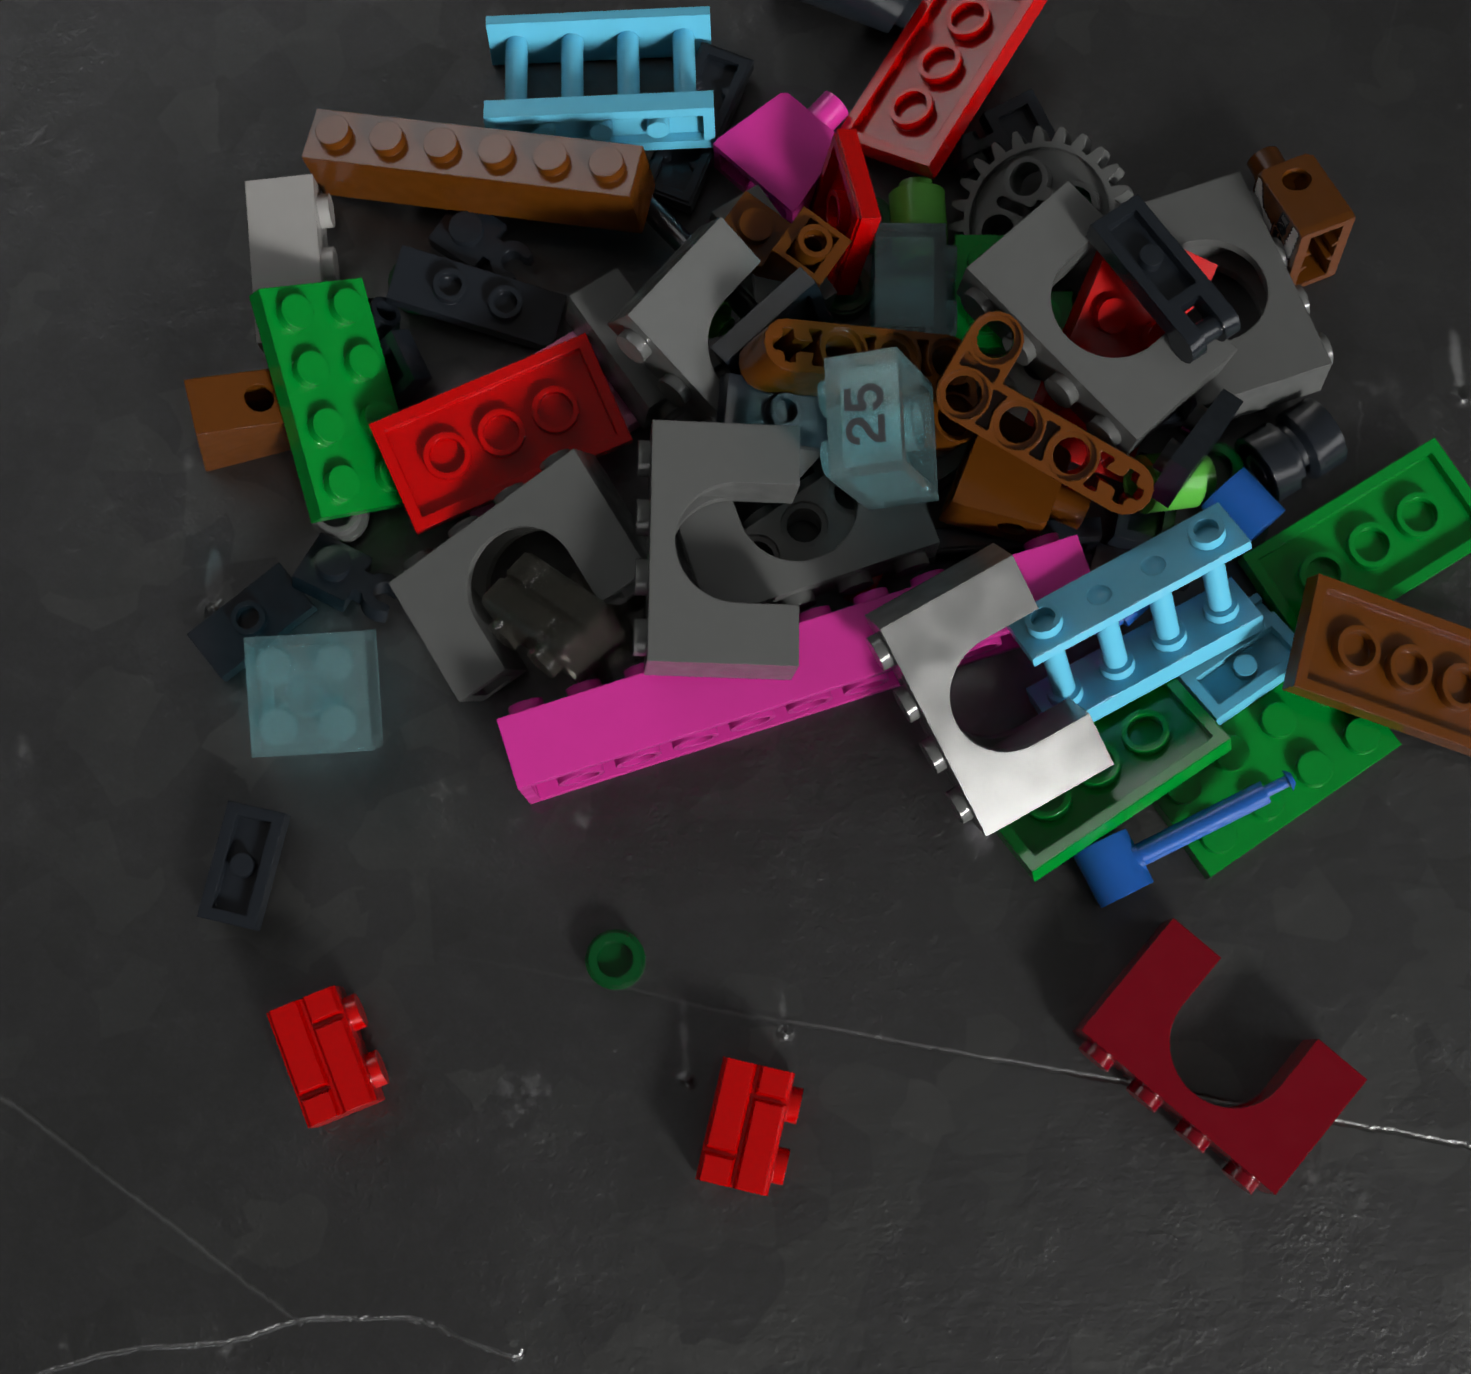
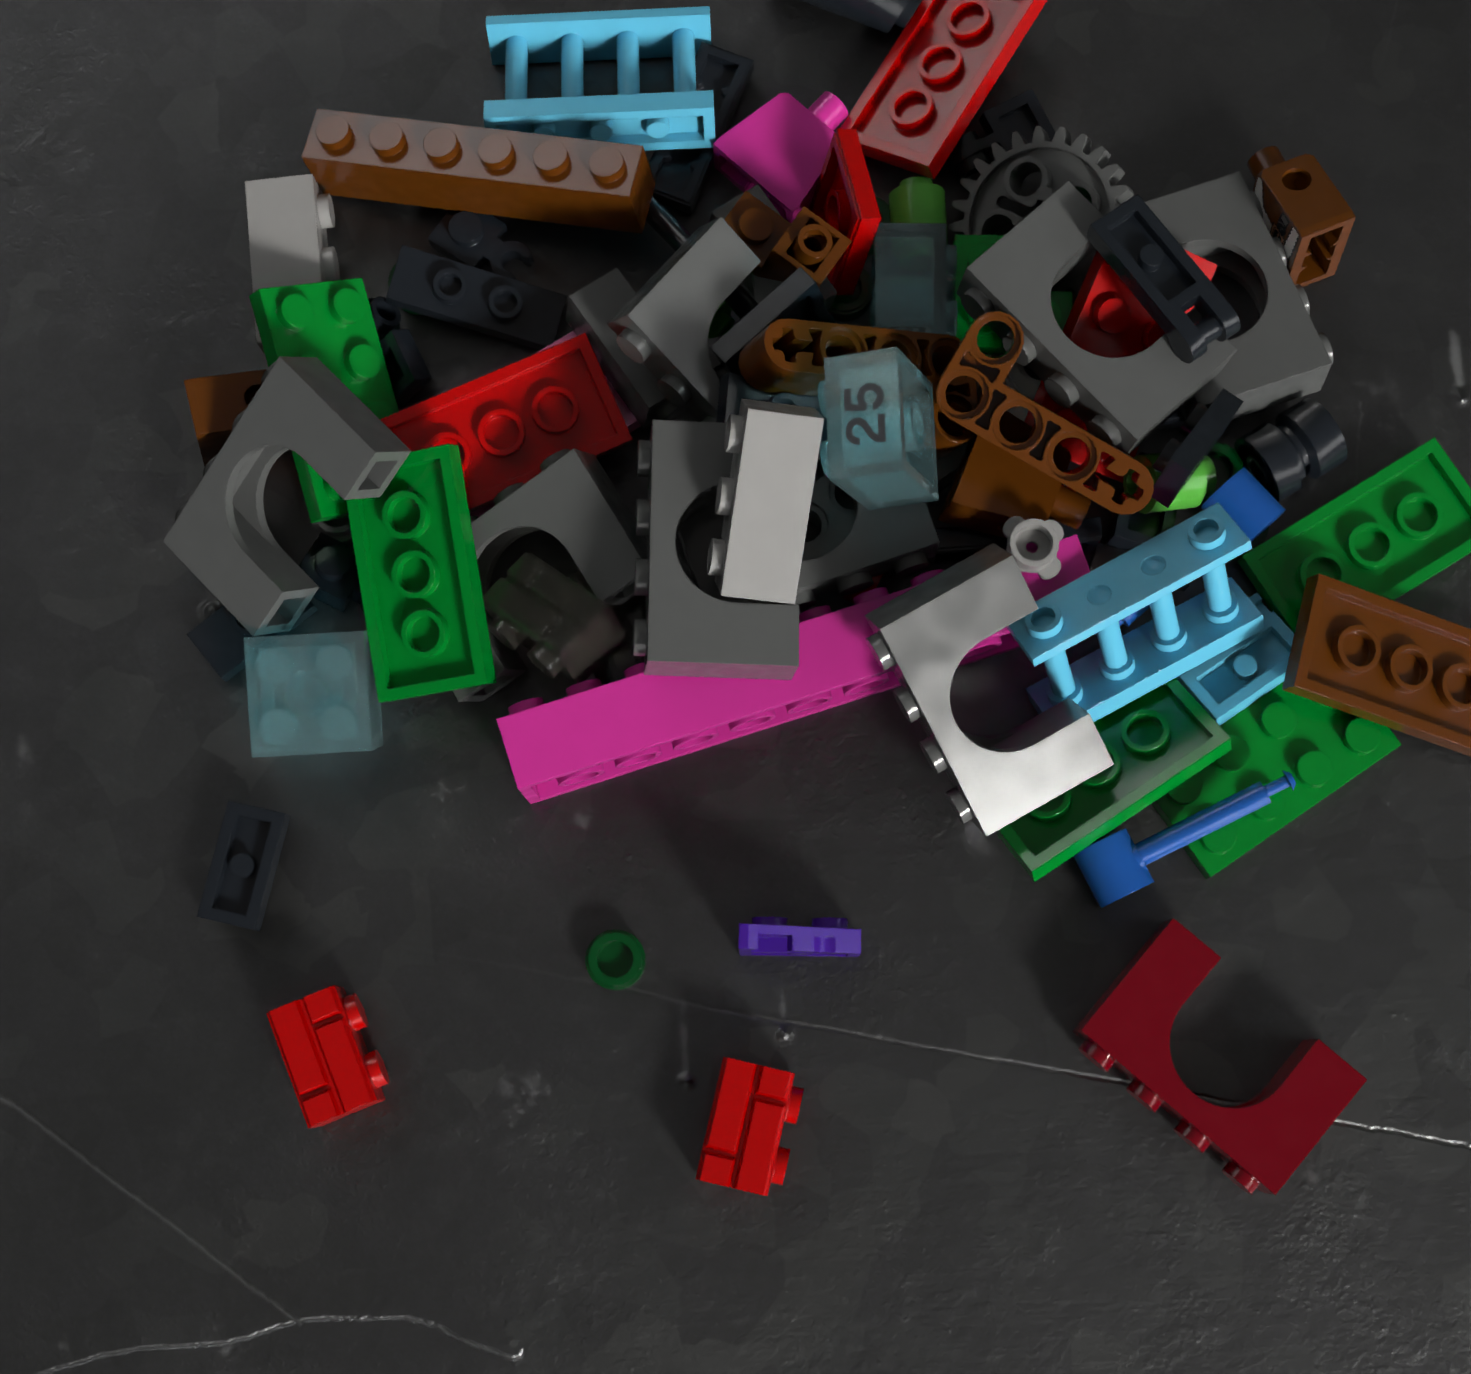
(224, 524): none -> dark grey arch
(422, 580): none -> green plate
(765, 500): none -> light grey brick
(775, 938): none -> dark purple wing
(1042, 533): none -> light grey plate

